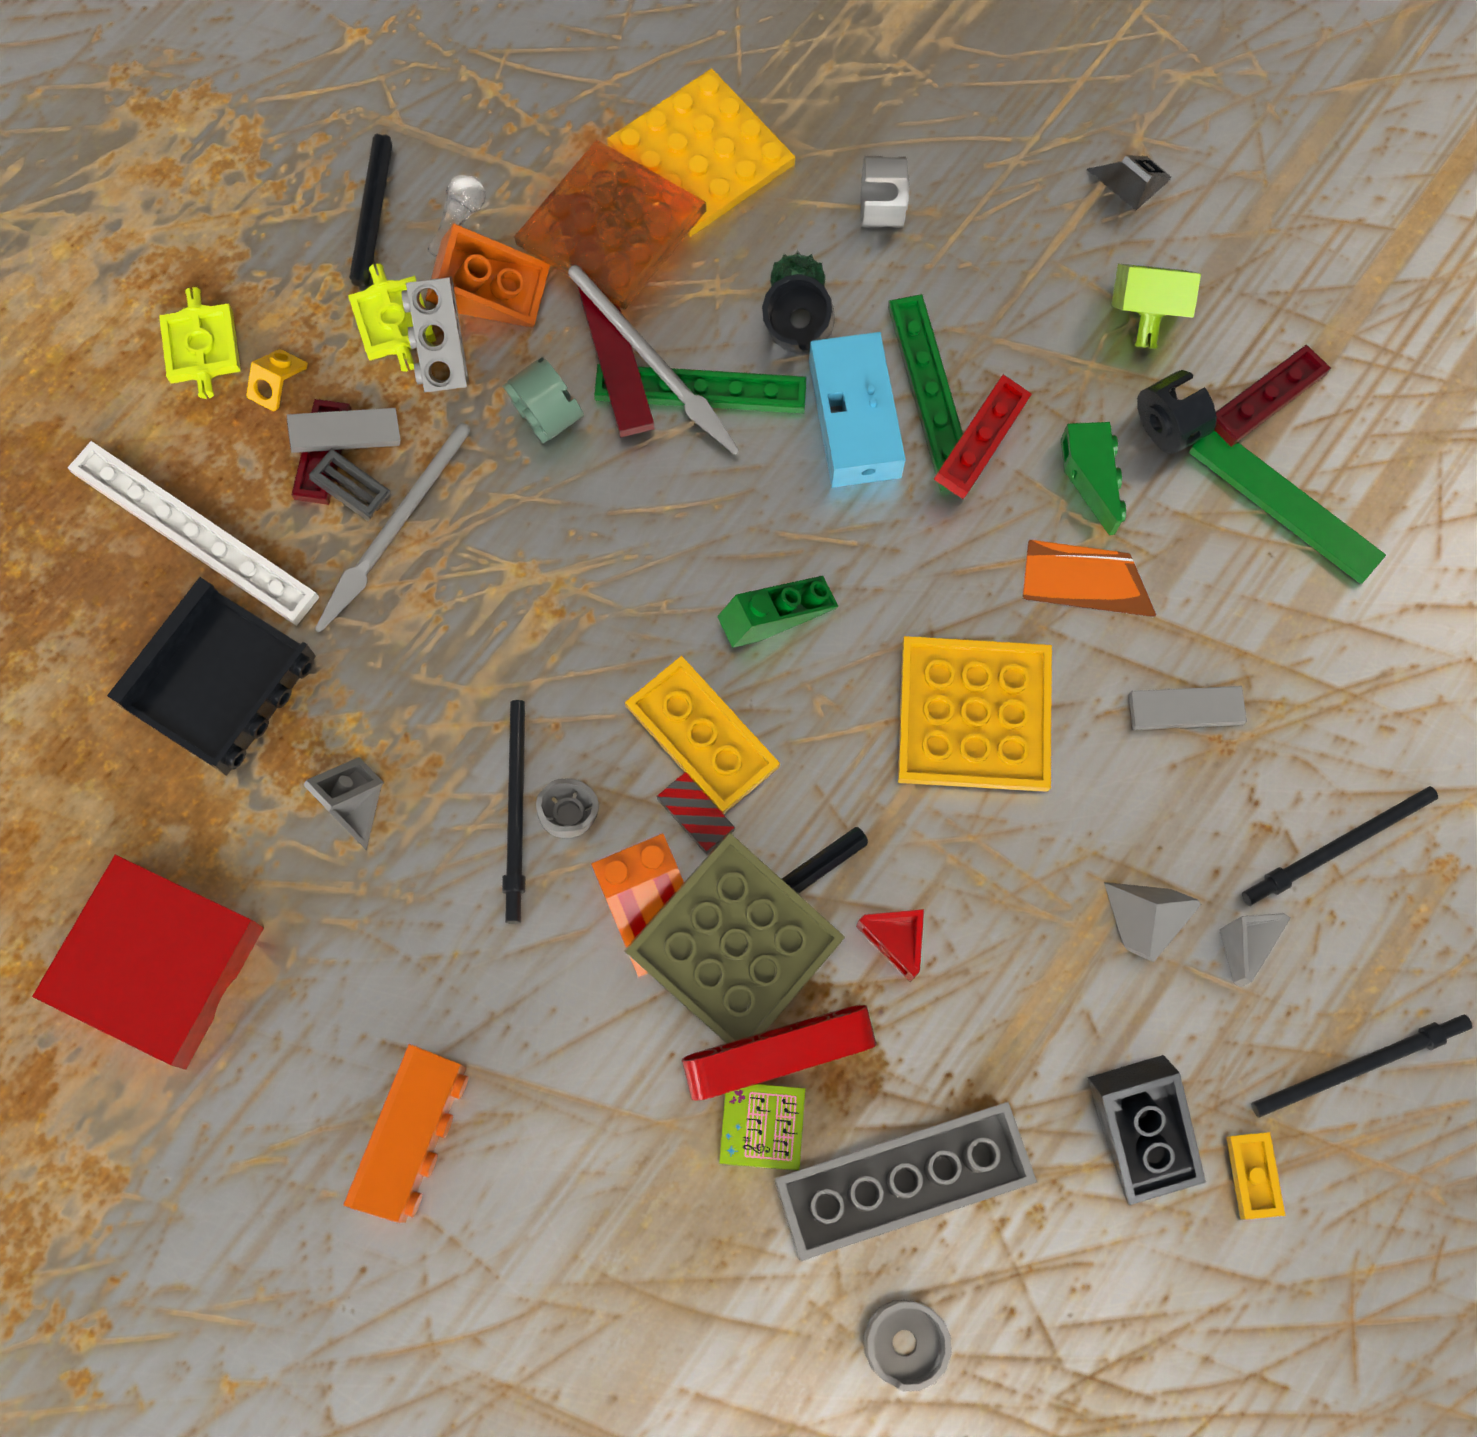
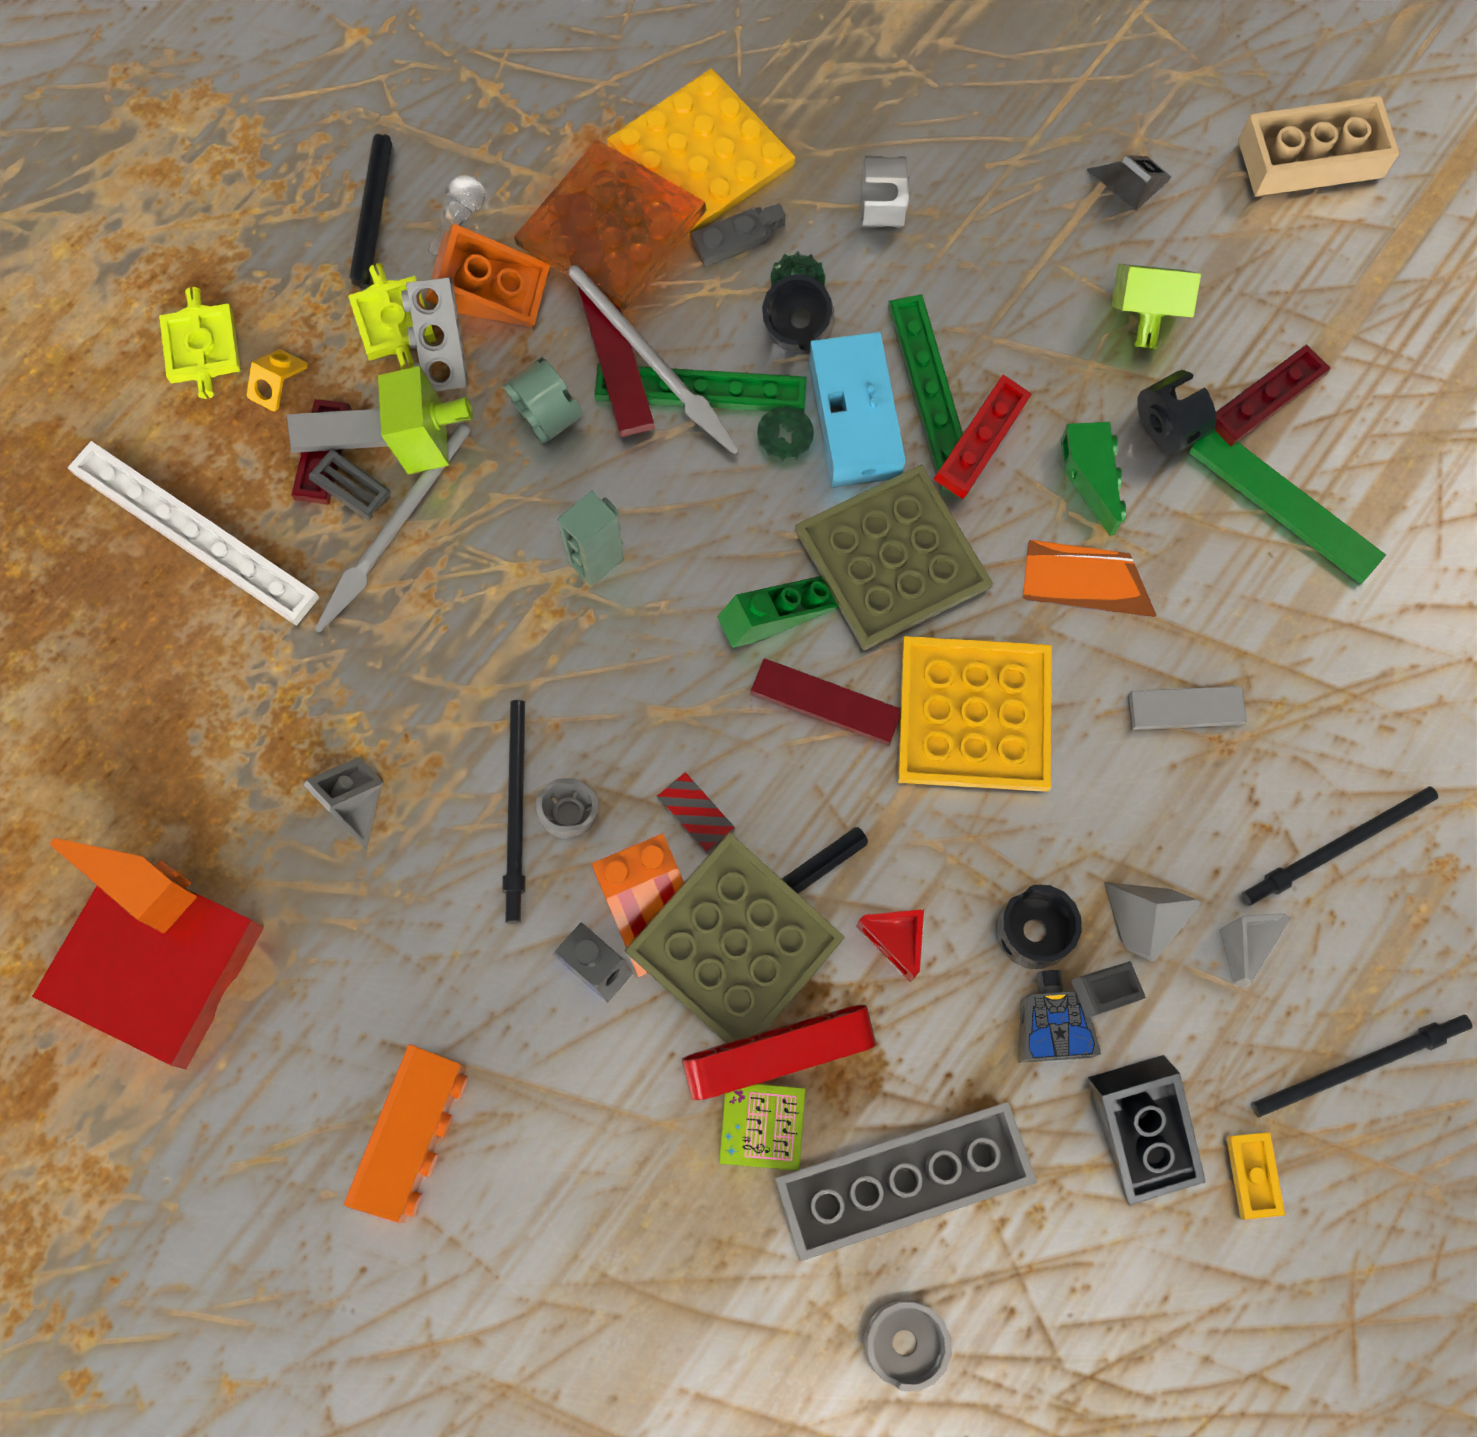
(144, 889): none -> orange slope
(212, 677): black panel -> none
(416, 419): none -> lime brick
(592, 537): none -> sand green brick
(593, 962): none -> dark grey torso
(702, 734): yellow plate -> none
(737, 233): none -> dark grey hinge
(792, 420): none -> clear green gear
(826, 701): none -> dark red tile
(893, 557): none -> olive plate
(1054, 1024): none -> torso
(1057, 915): none -> black piece
(1108, 989): none -> dark grey tile
(1318, 145): none -> tan brick

